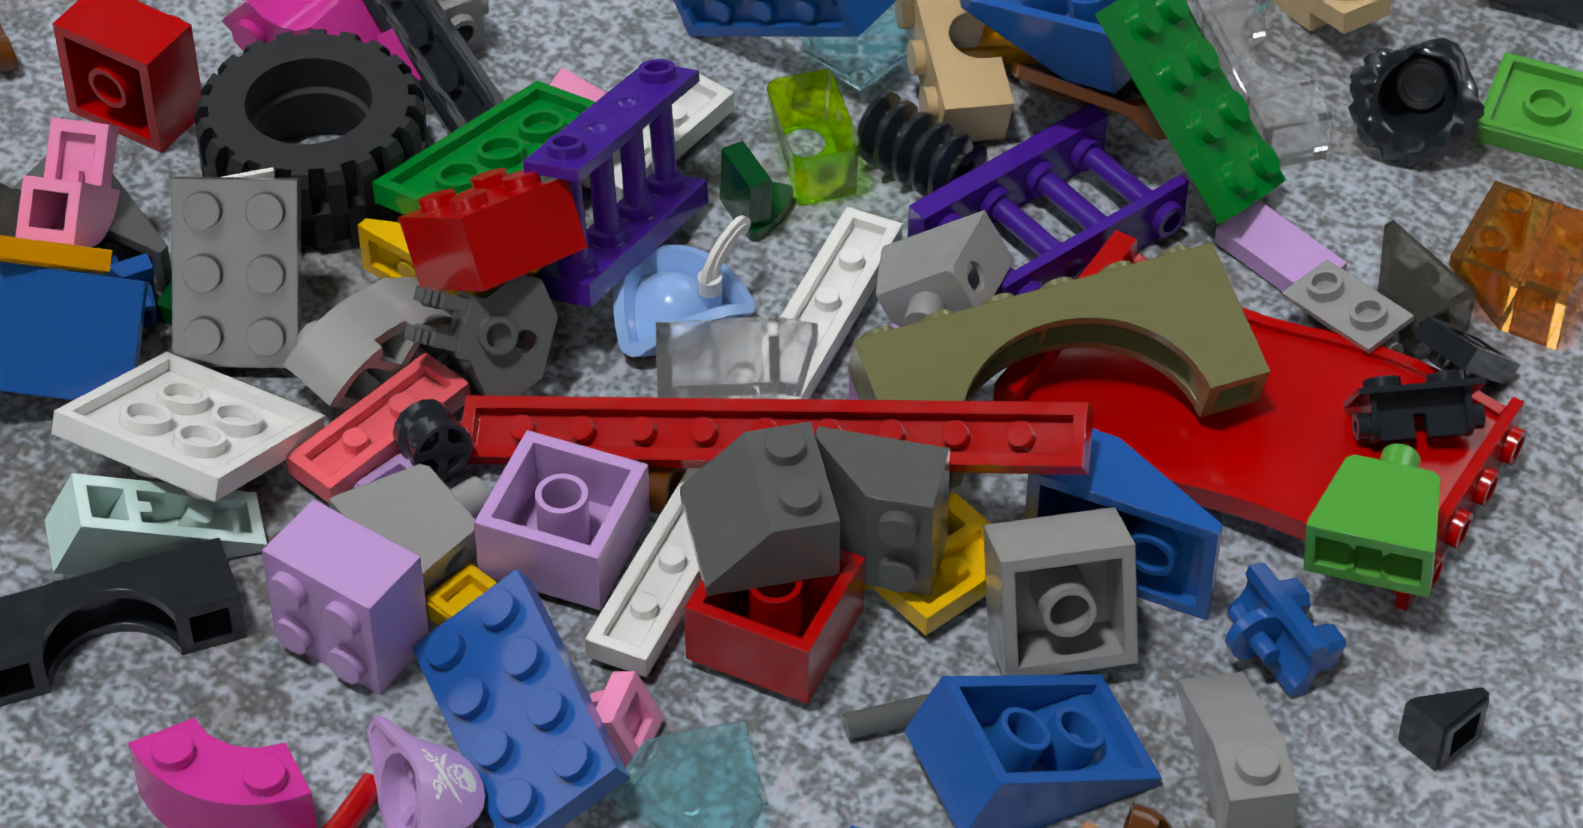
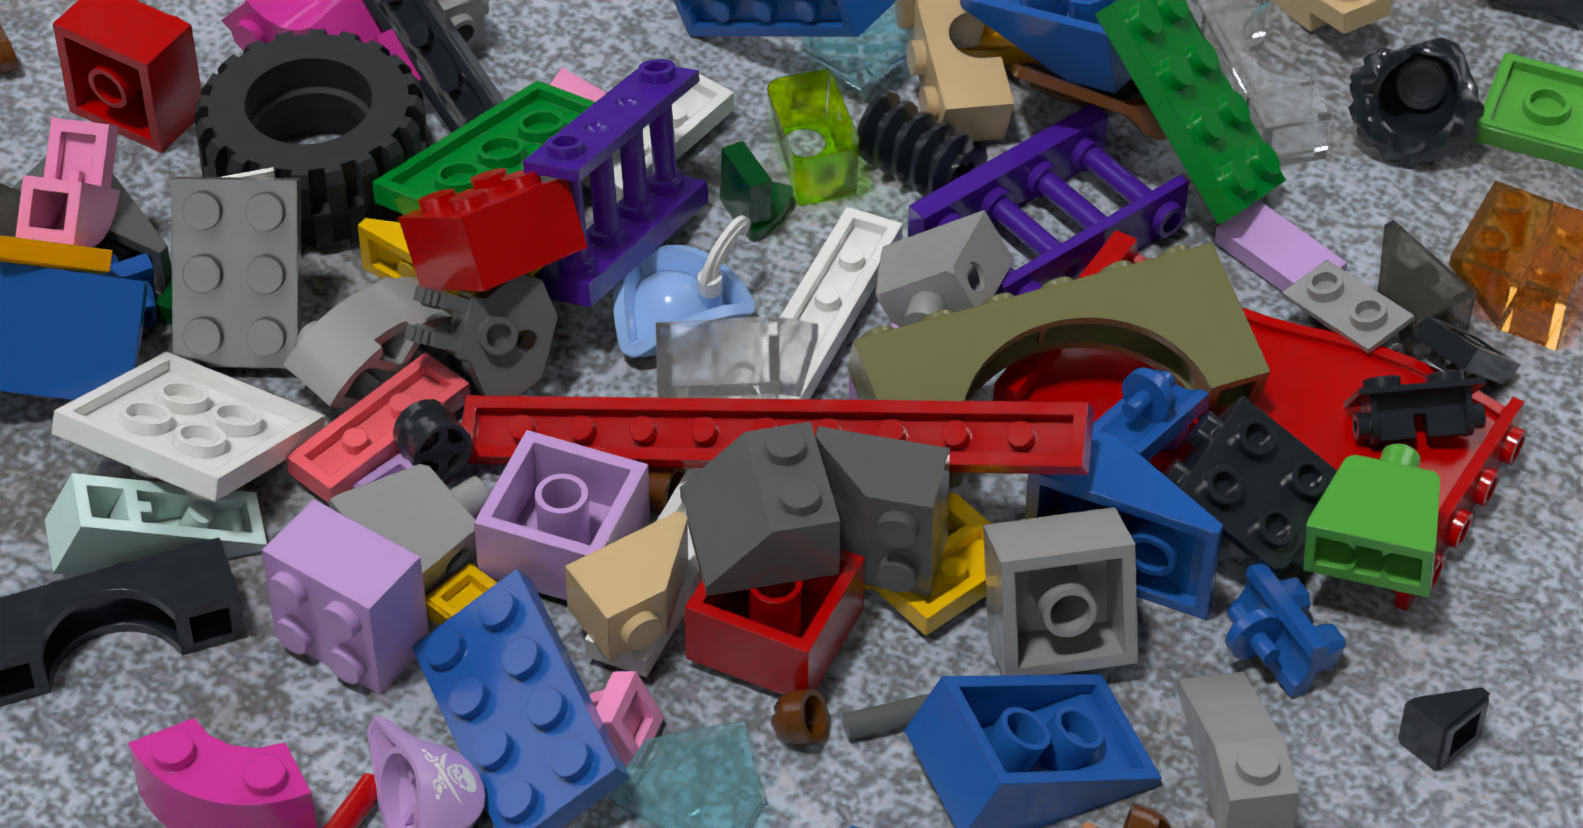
(630, 586): none -> tan slope
(801, 717): none -> reddish brown hinge
(1153, 412): none -> blue hips
(1253, 481): none -> black bracket

